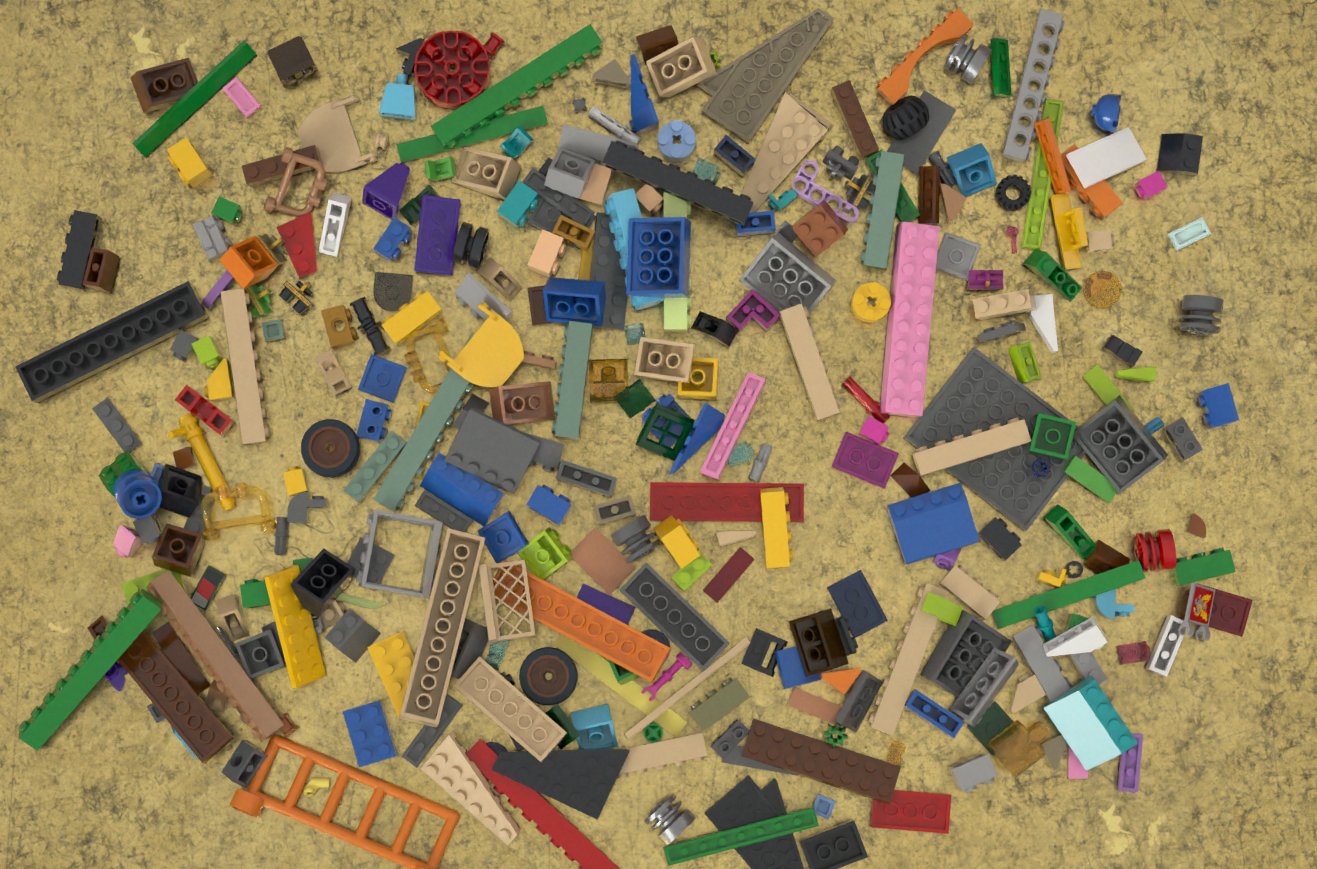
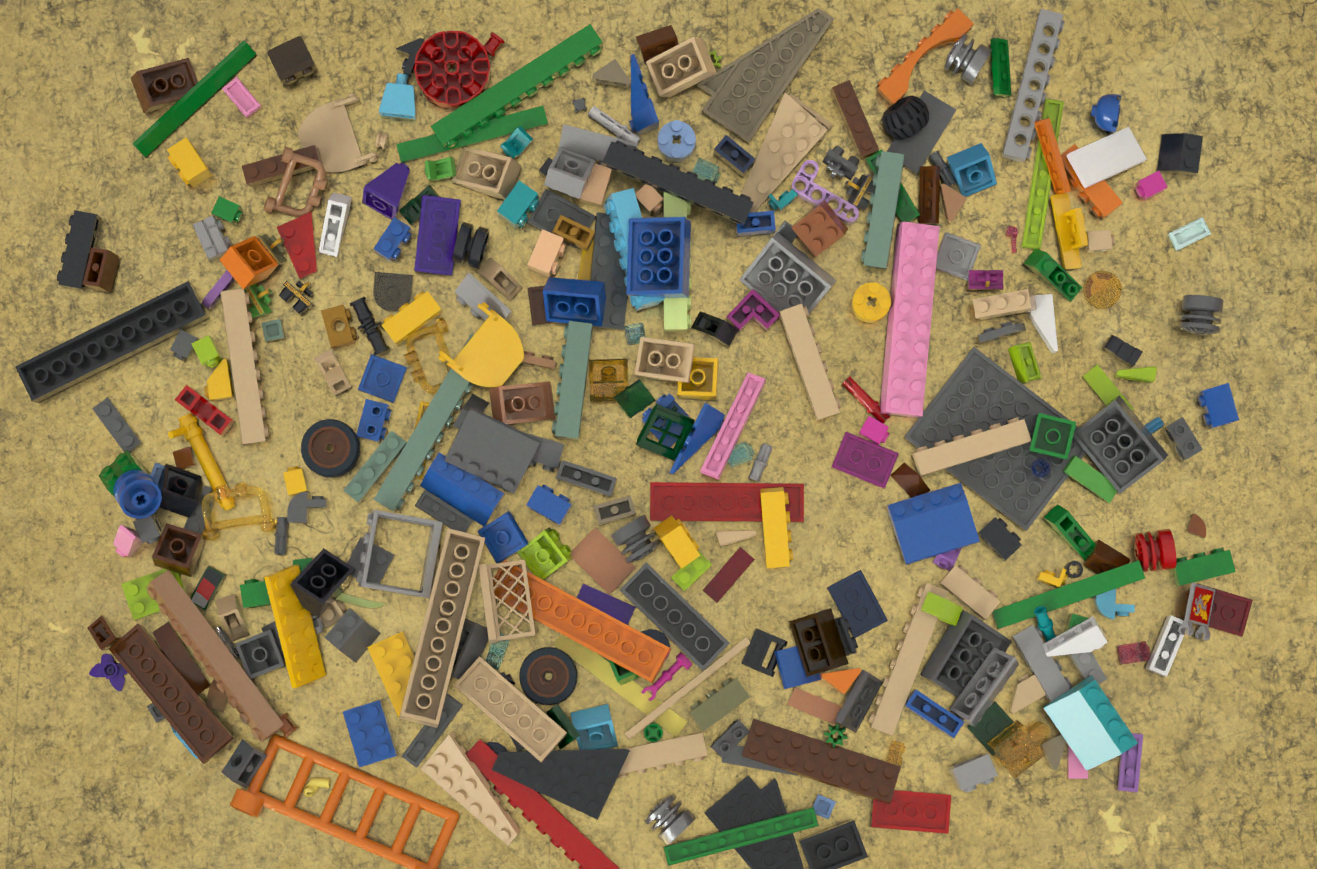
(89, 669): green brick -> none
(563, 202): dark grey tile -> none
(1024, 192): black tyre -> none

